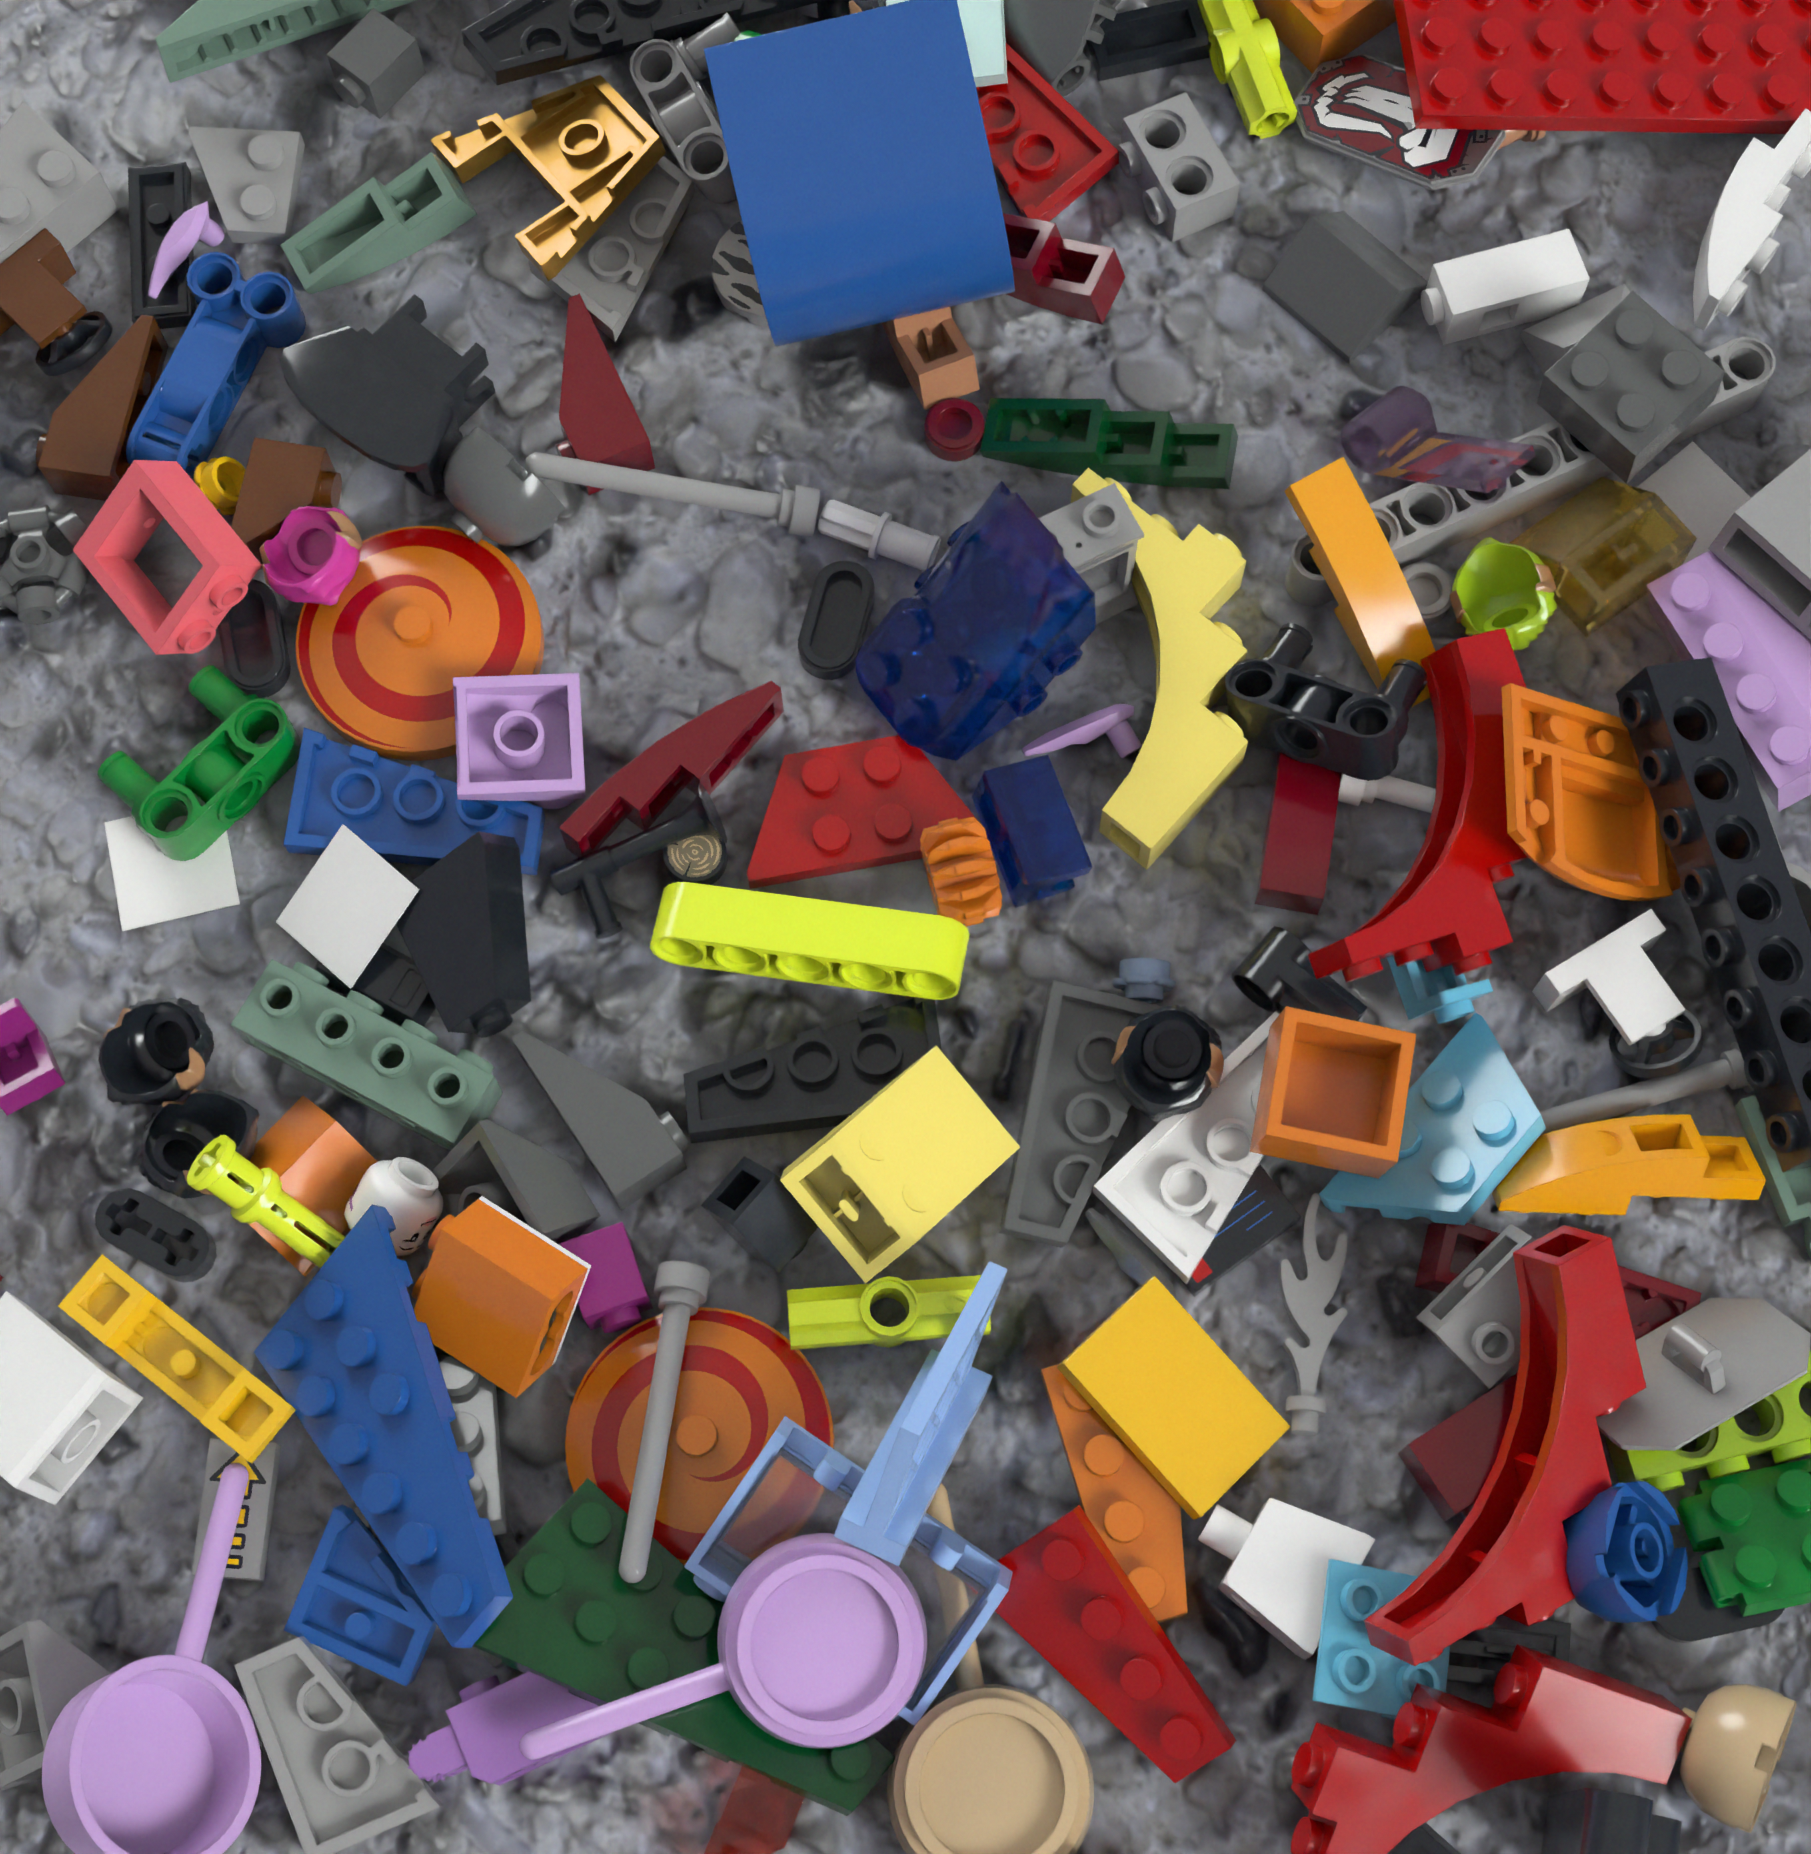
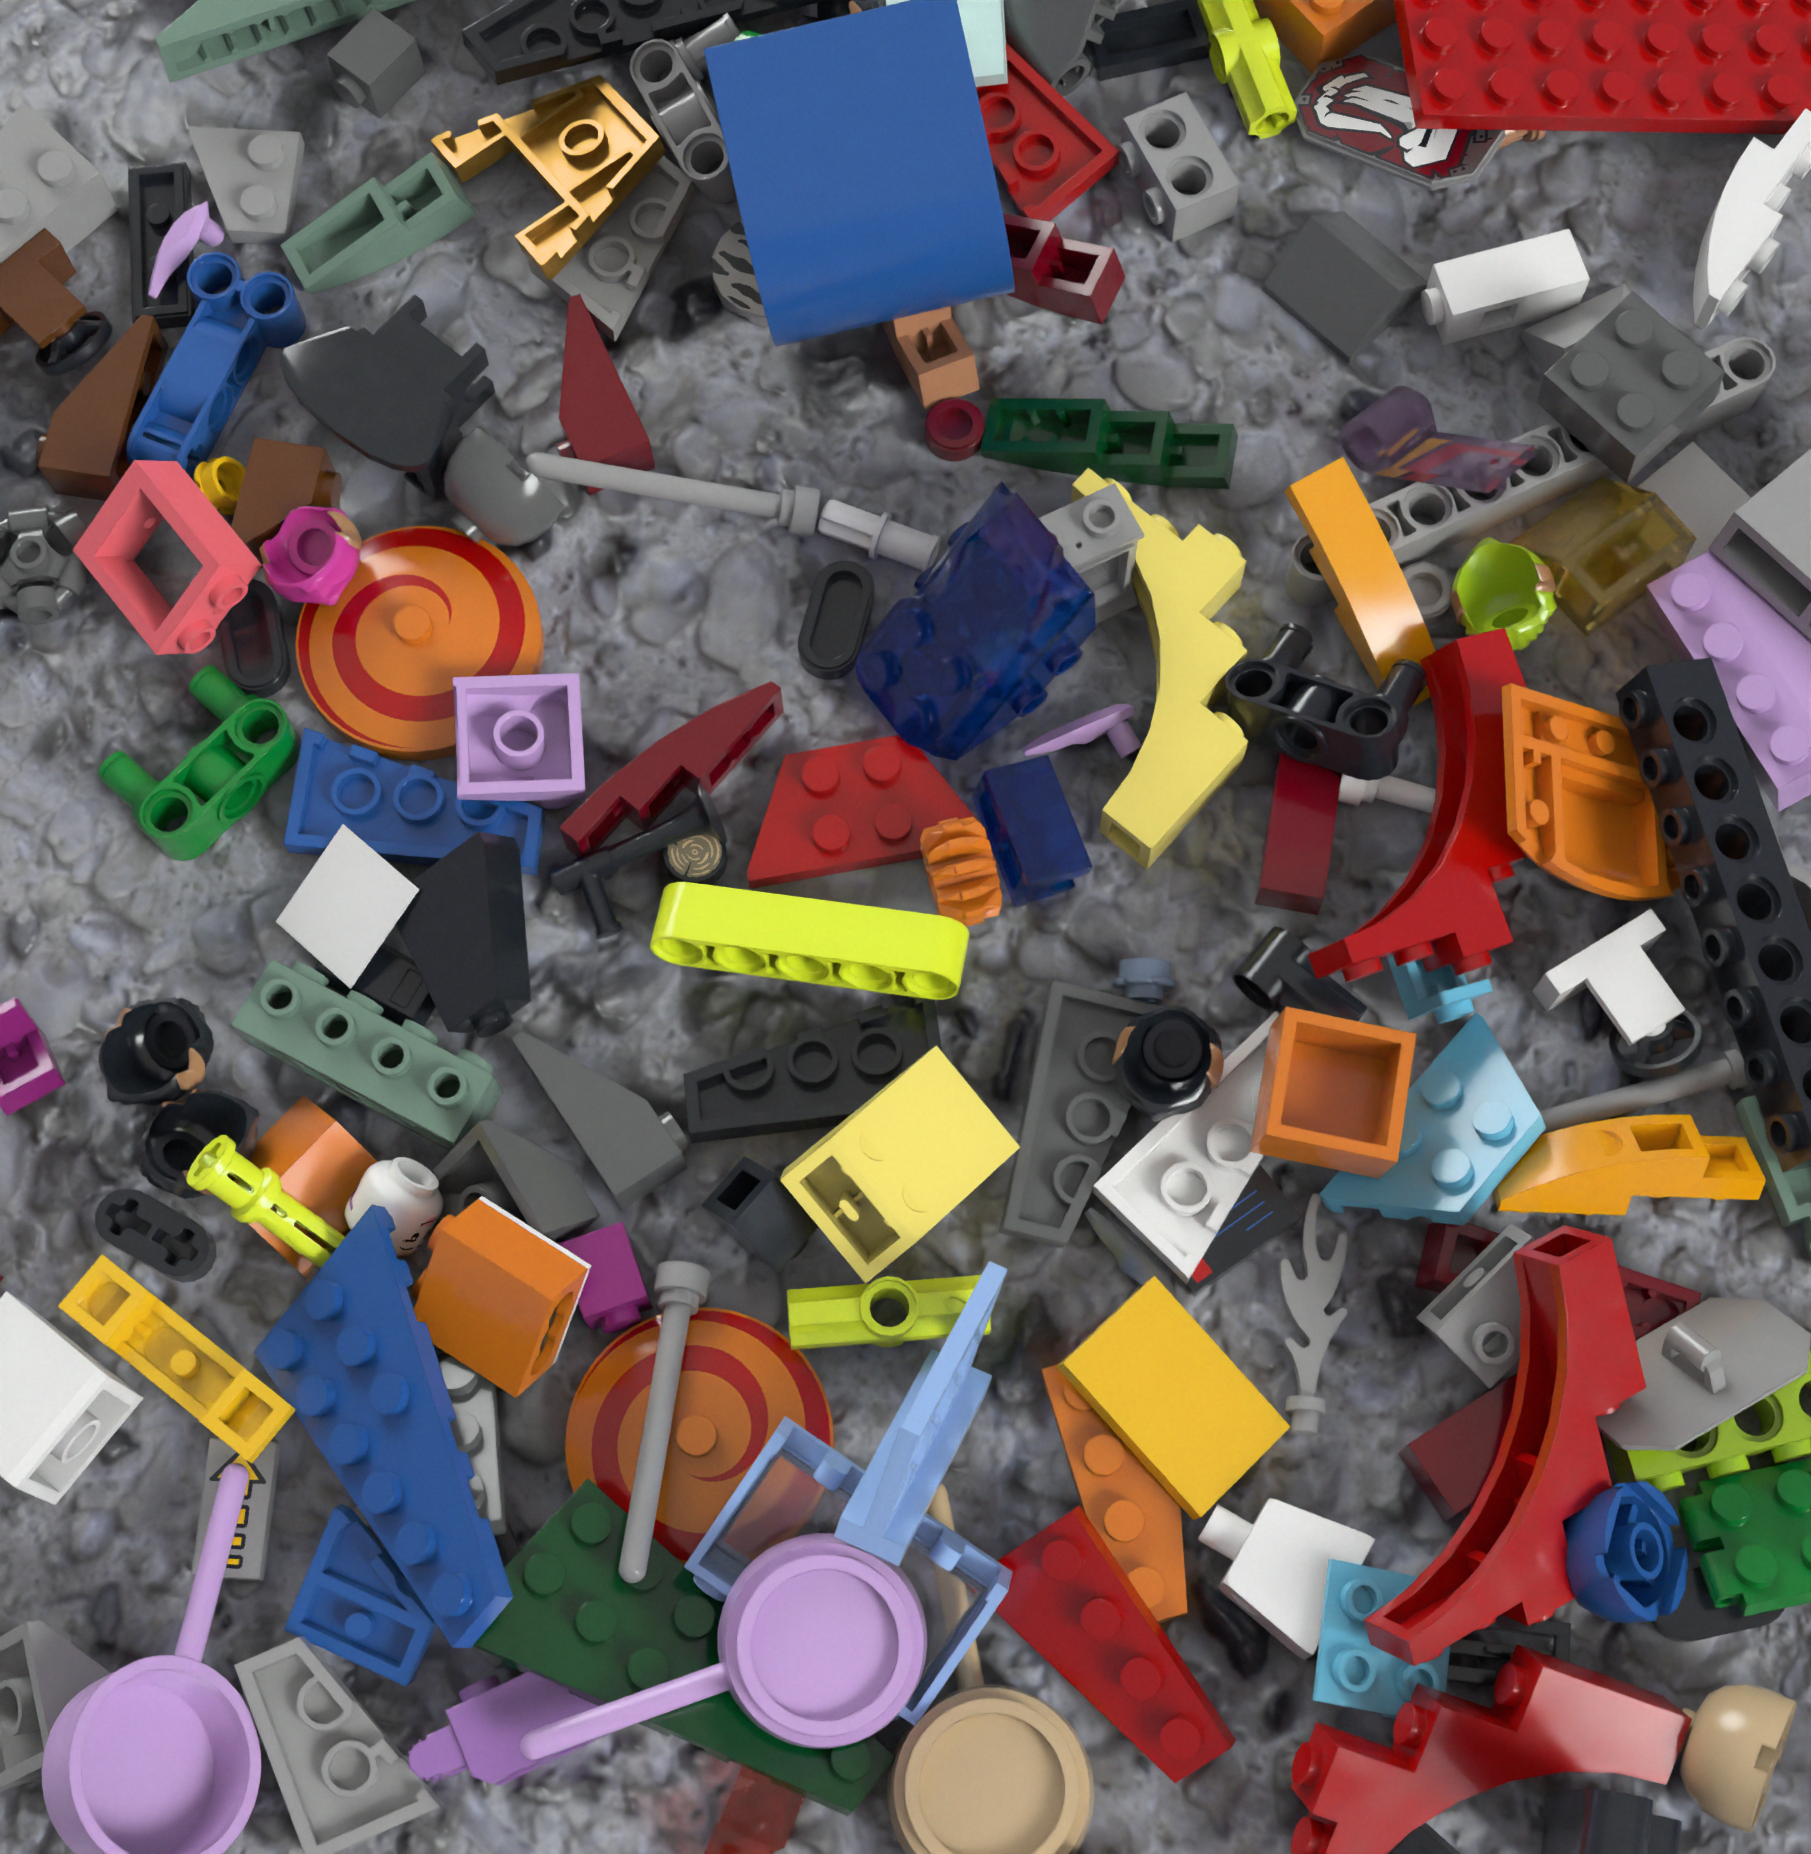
(161, 889): white sticker -> none

